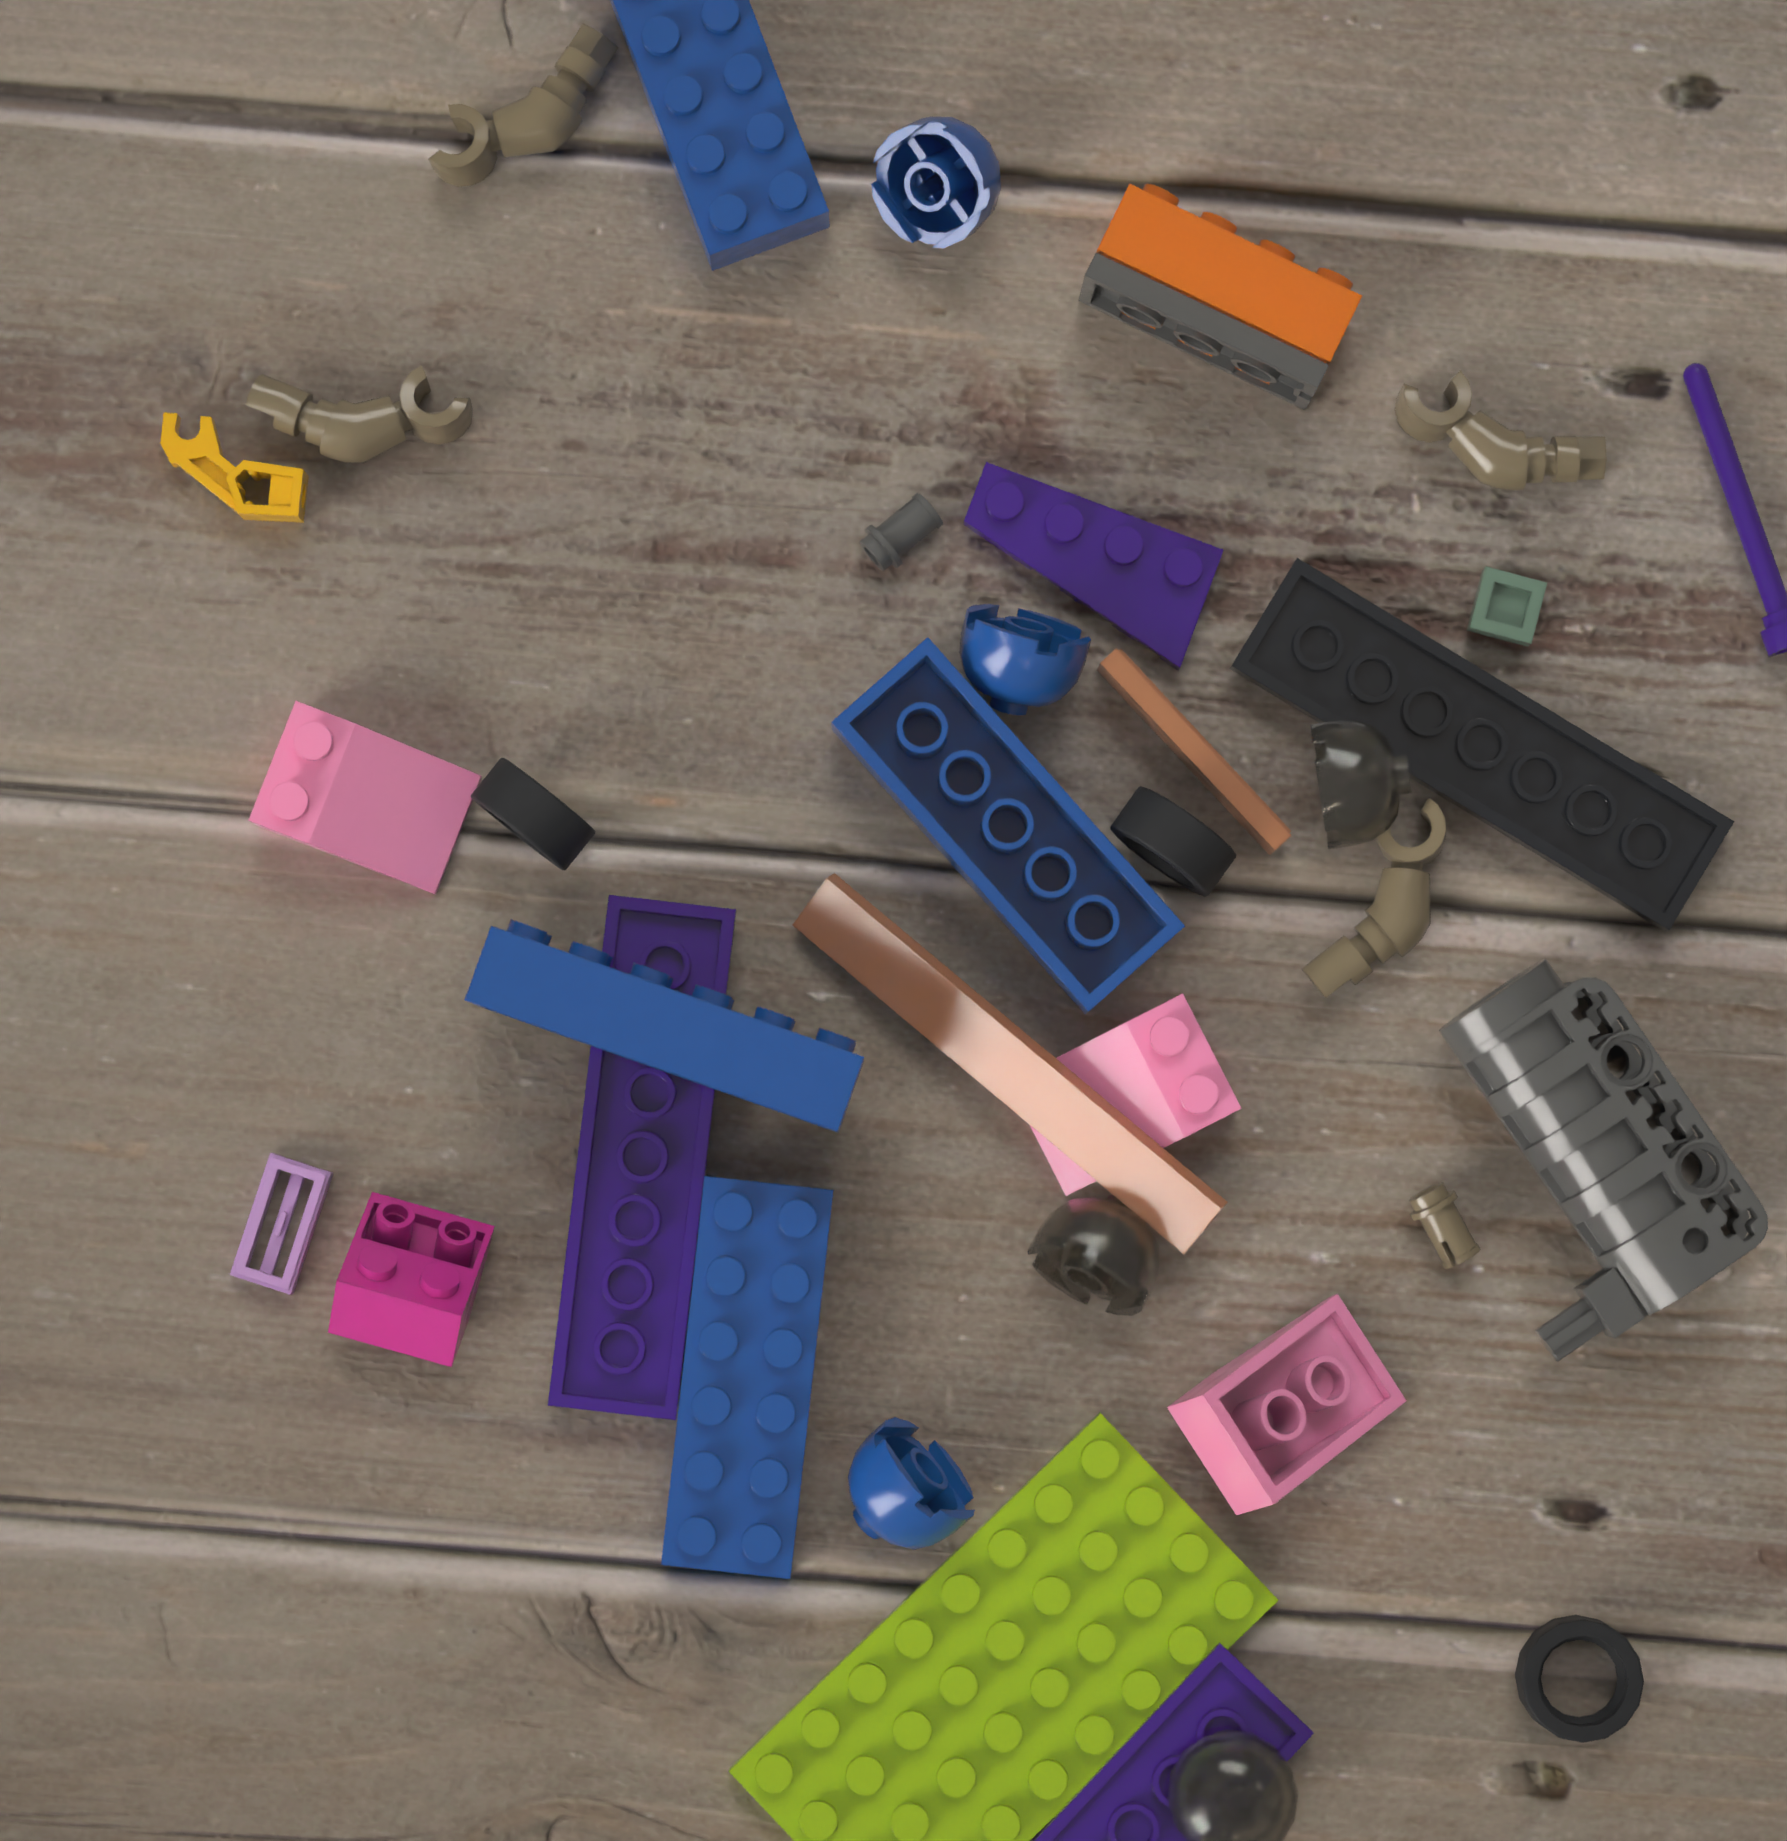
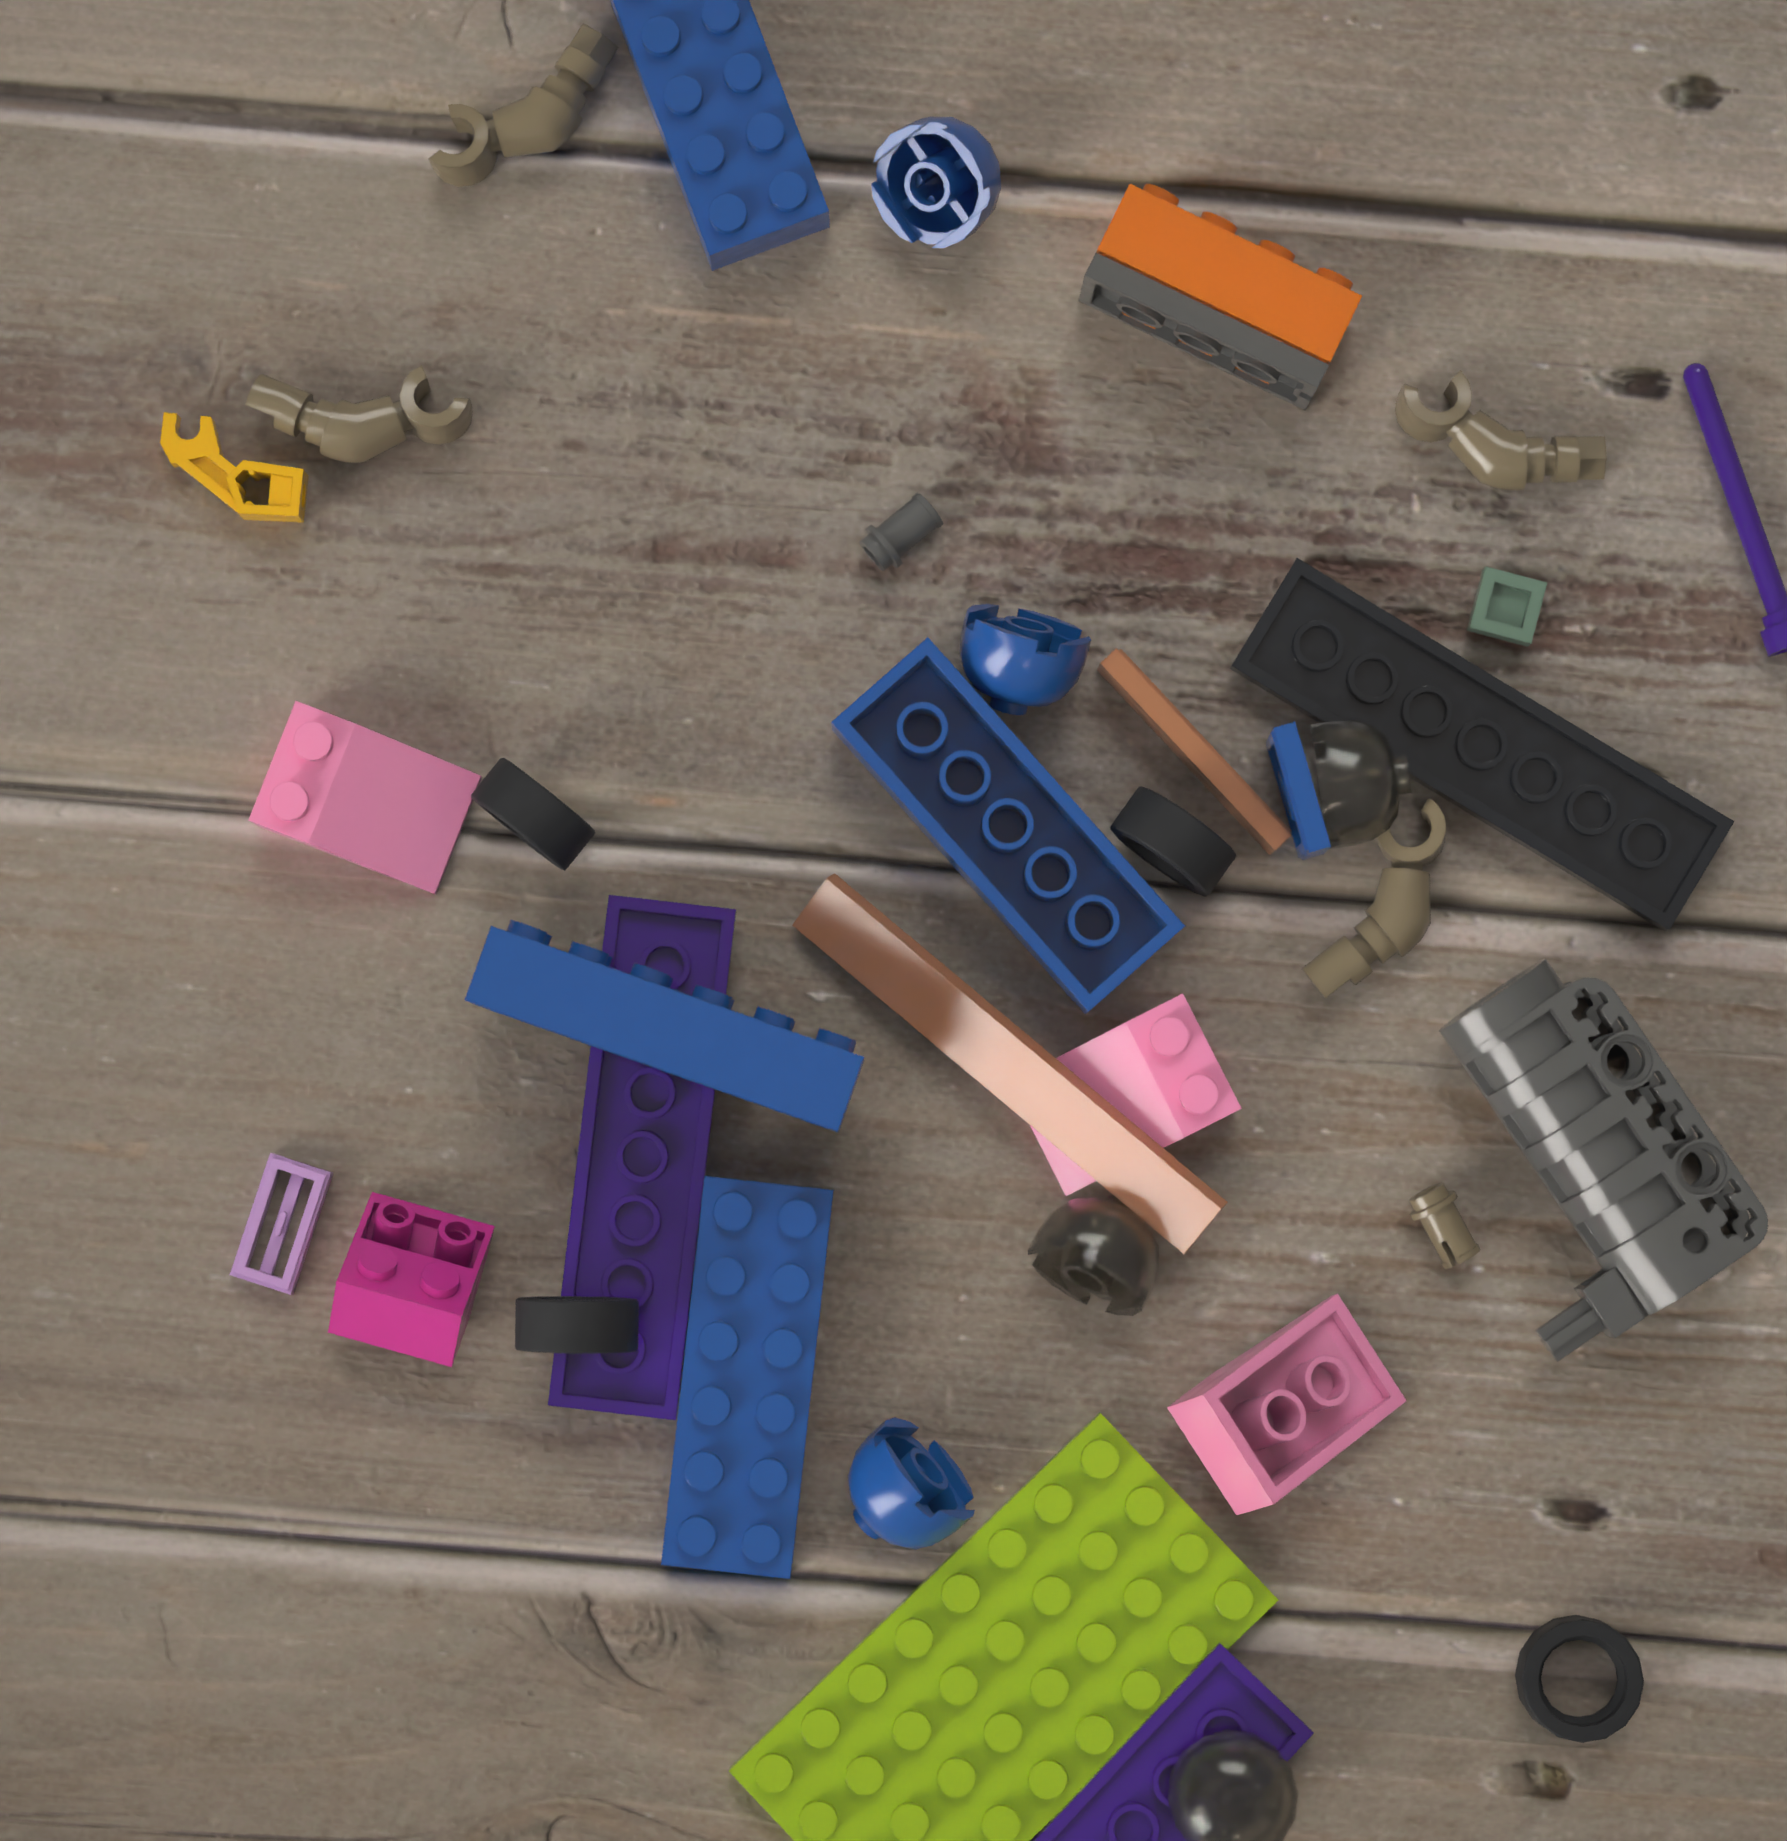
(576, 1324): none -> black tyre
(1112, 562): dark purple wing -> none
(1297, 791): none -> blue tile

